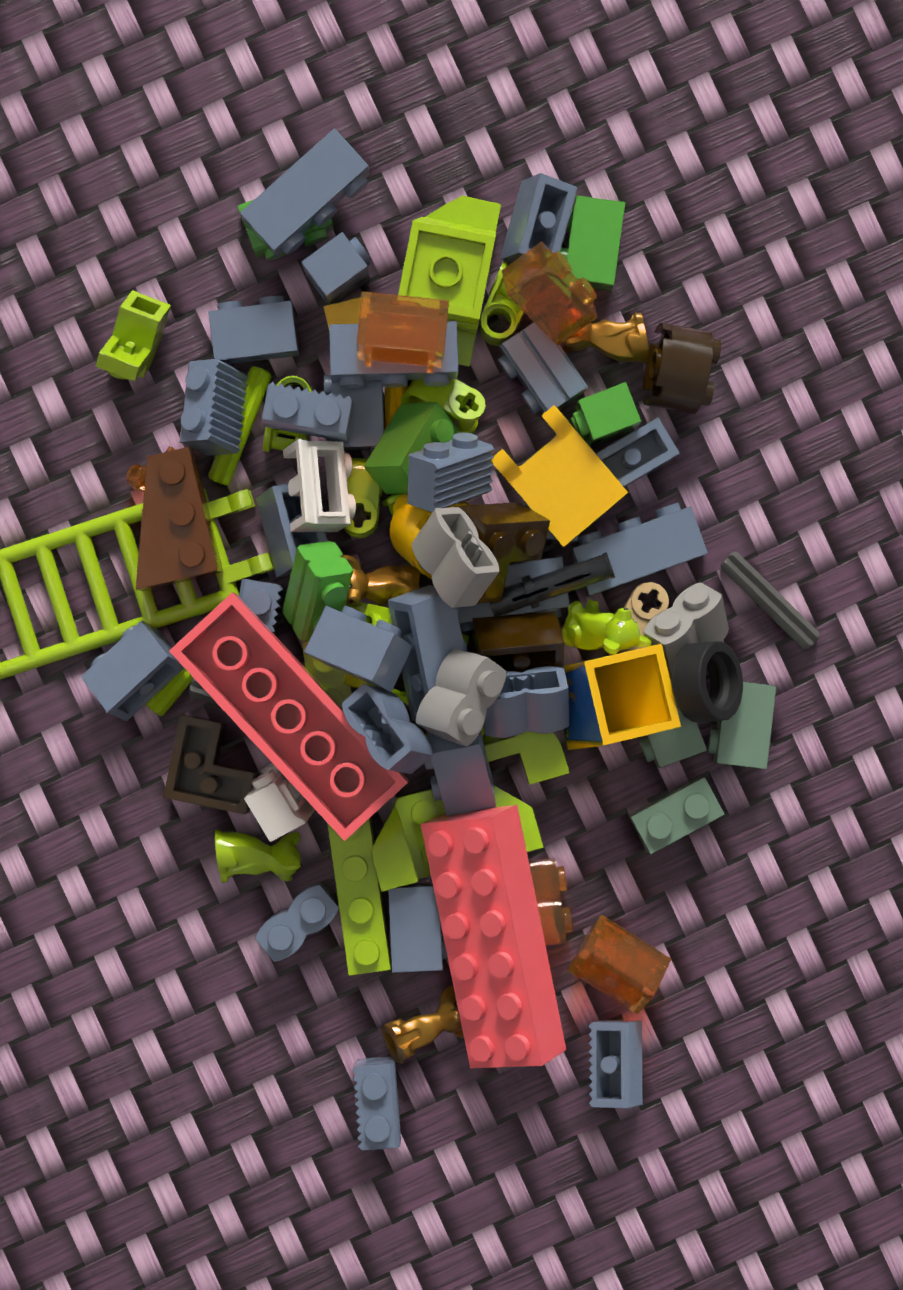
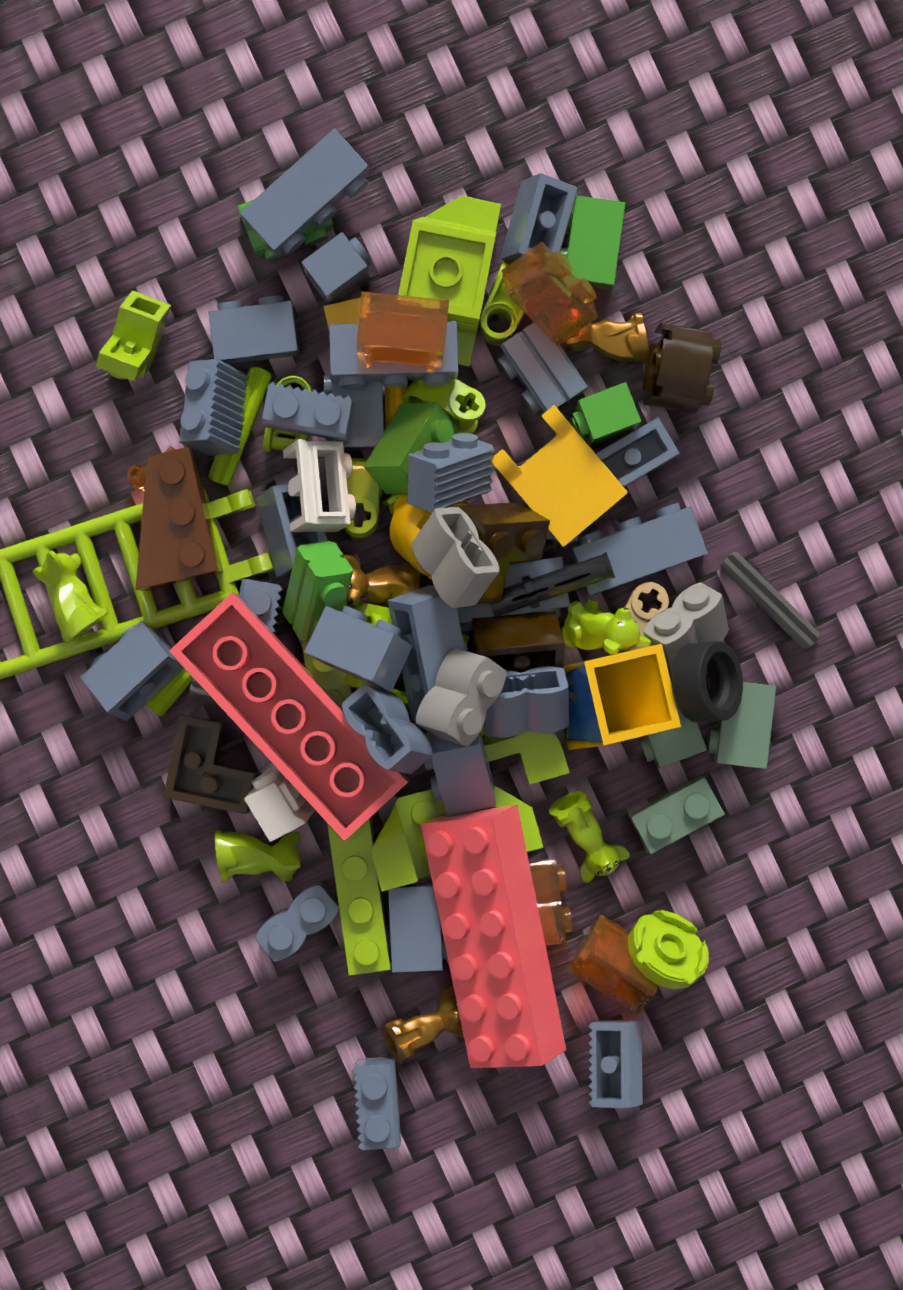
(72, 602): none -> lime animal
(575, 814): none -> lime animal
(668, 950): none -> lime tile

